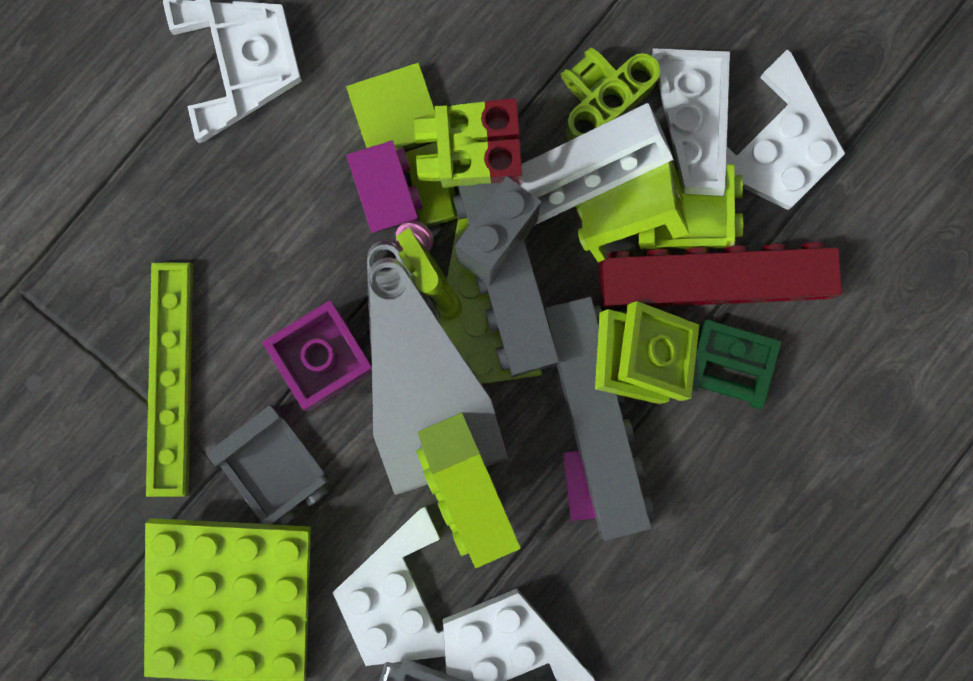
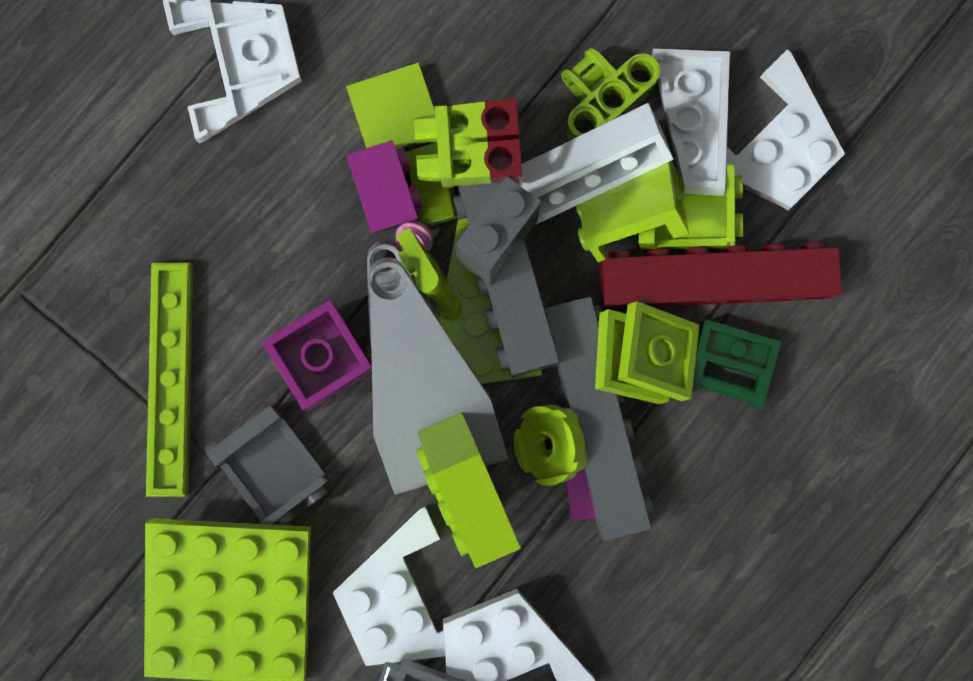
(567, 440): none -> lime plate

